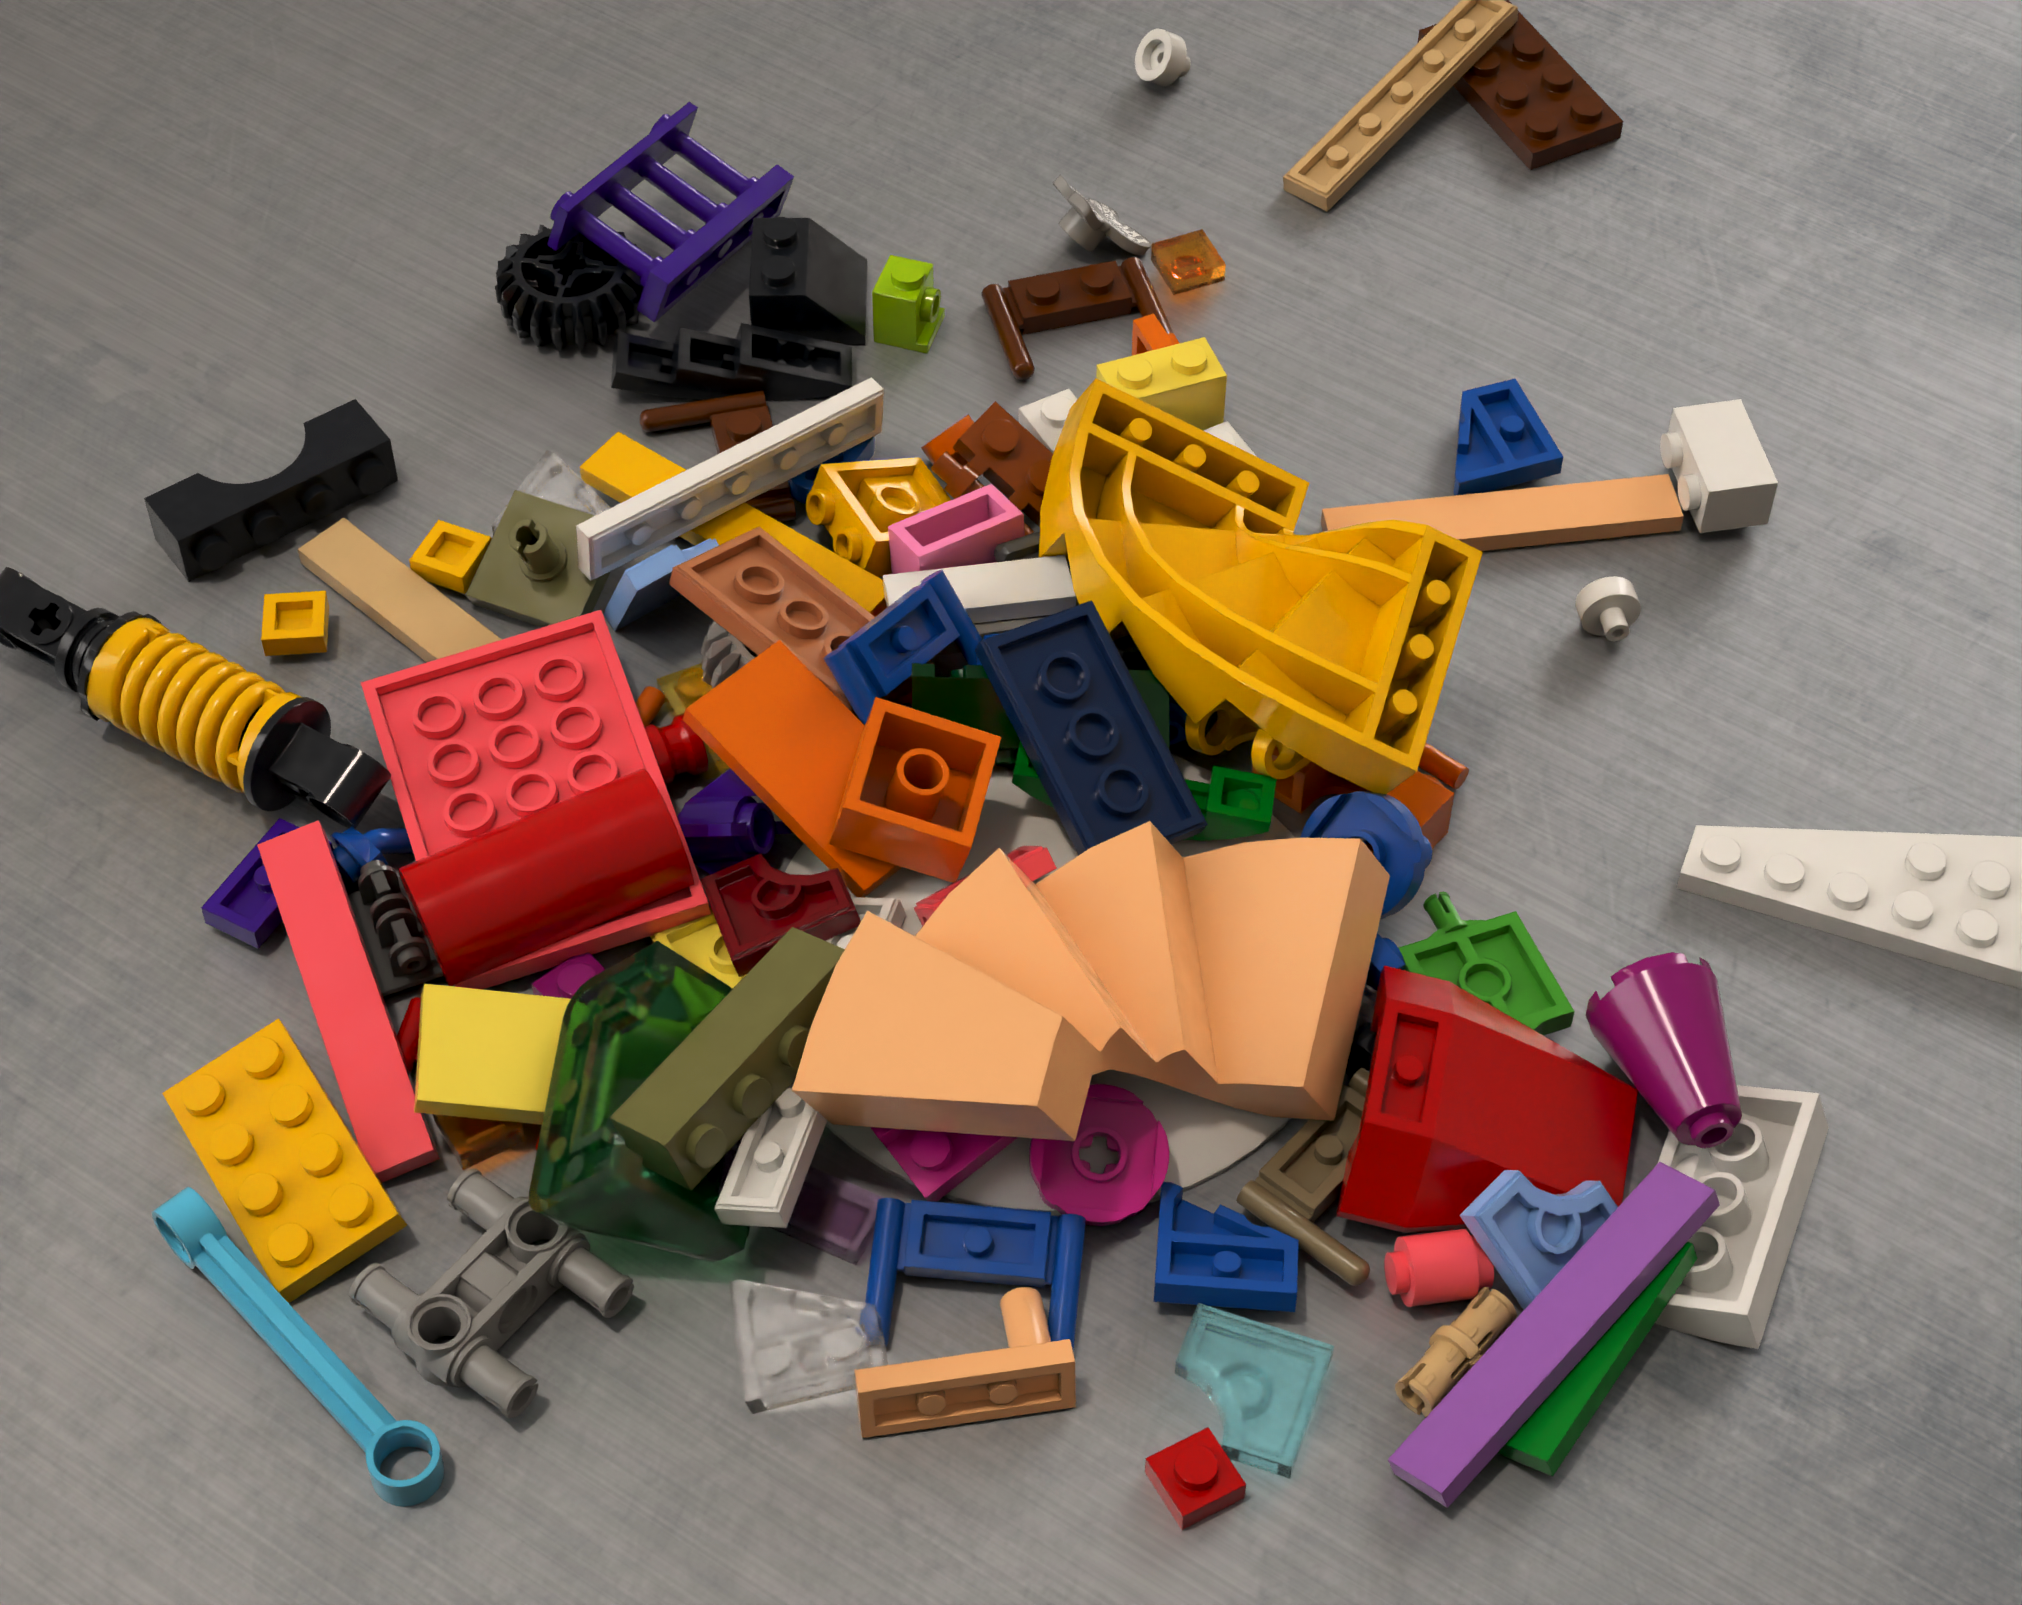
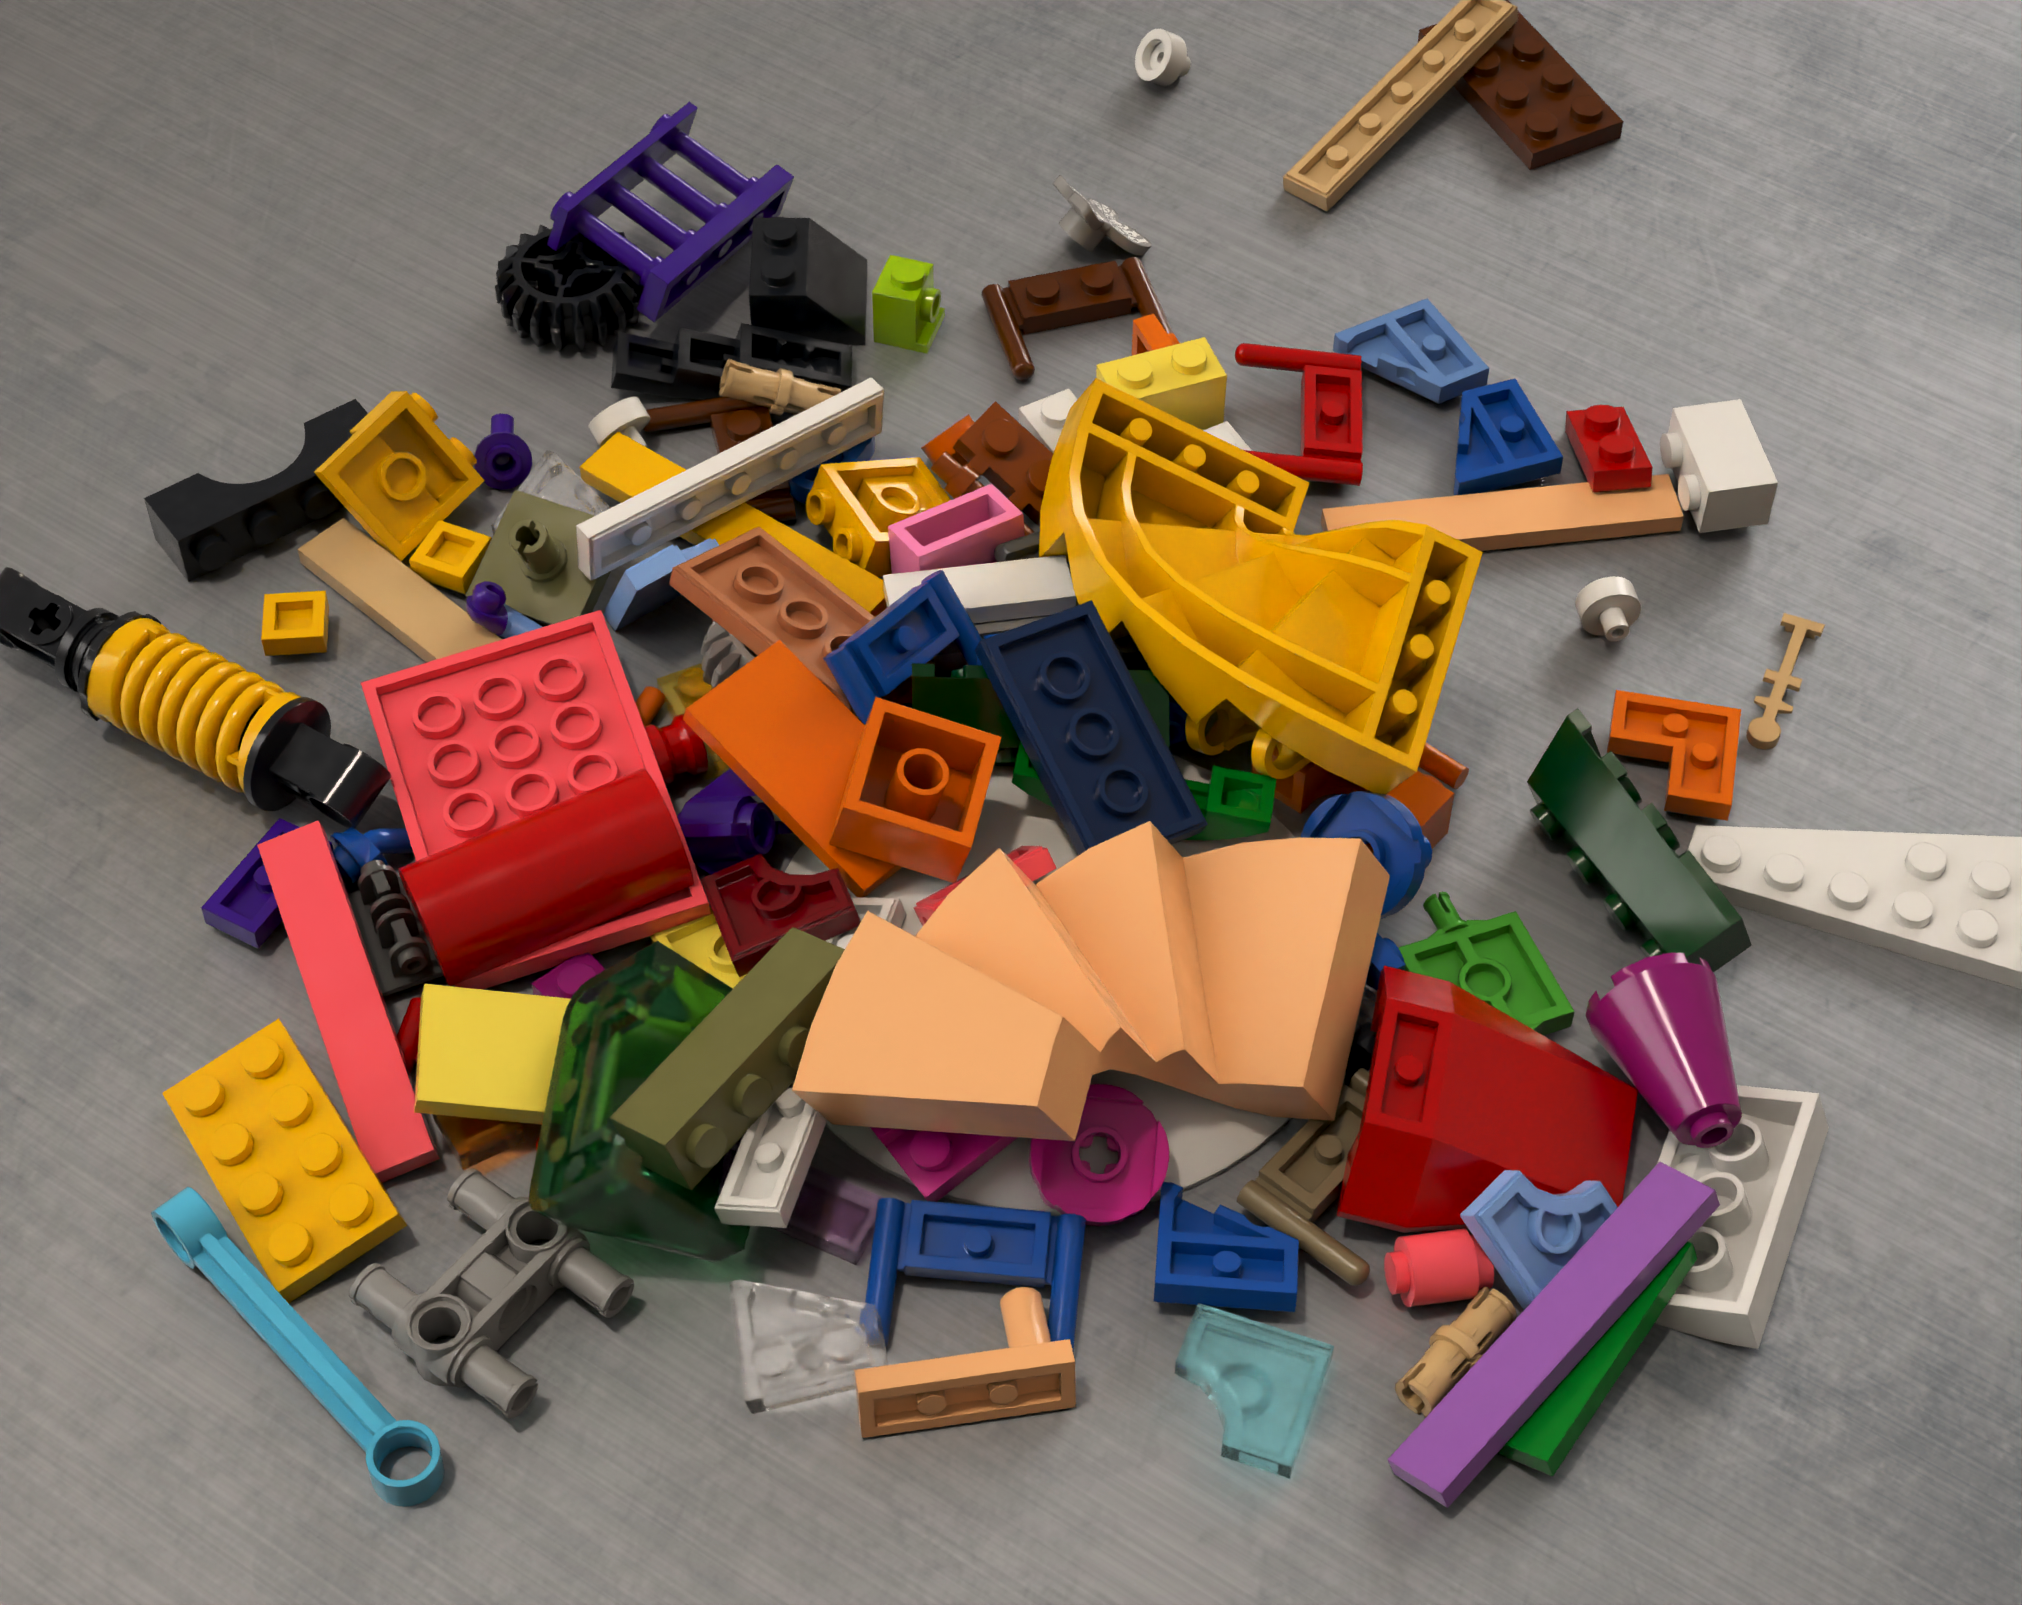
(400, 472): none -> yellow plate
(489, 610): none -> dark purple arm
(503, 456): none -> dark purple plate
(624, 417): none -> white tile
(772, 389): none -> tan pin
(1188, 262): clear orange plate -> none
(1195, 1478): red plate -> none
(1328, 411): none -> red plate
(1416, 352): none -> medium blue wing
(1608, 448): none -> red plate
(1630, 851): none -> dark green wedge
(1692, 737): none -> orange plate
(1765, 731): none -> tan piece

